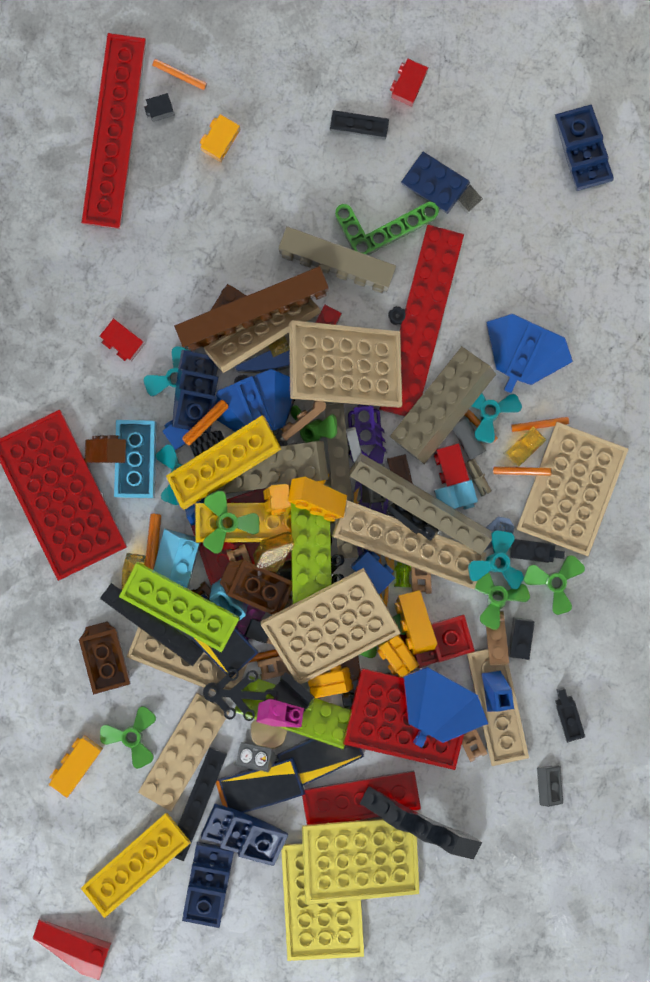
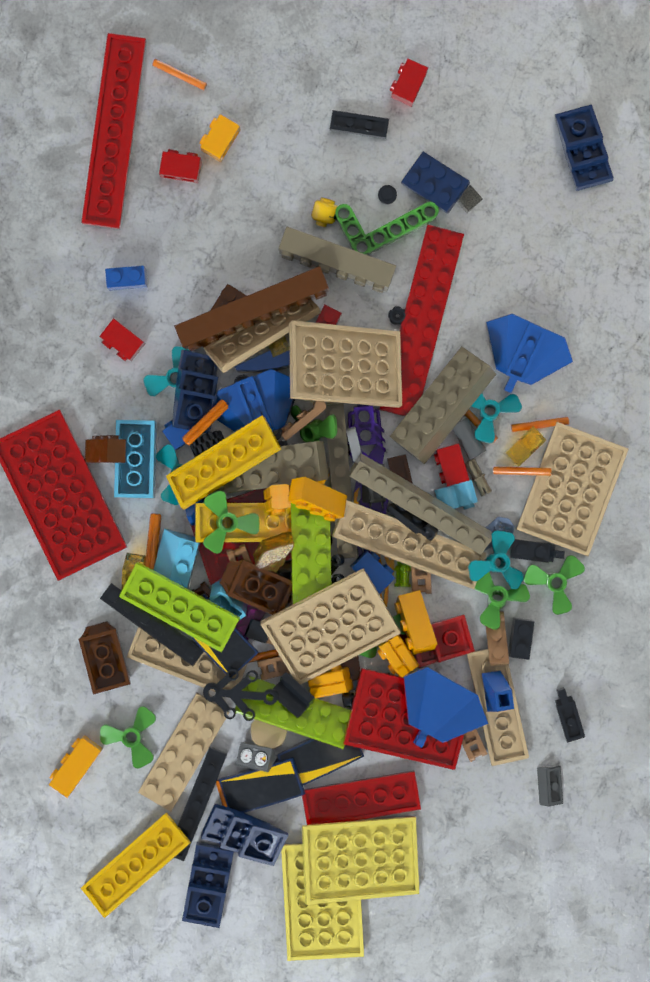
(76, 949): red wedge -> none
(126, 278): none -> blue brick
(159, 107): black brick -> none
(180, 166): none -> red brick
(279, 714): dark pink slope -> none
(324, 212): none -> yellow head
(387, 194): none -> black plate
(422, 827): black arch -> none

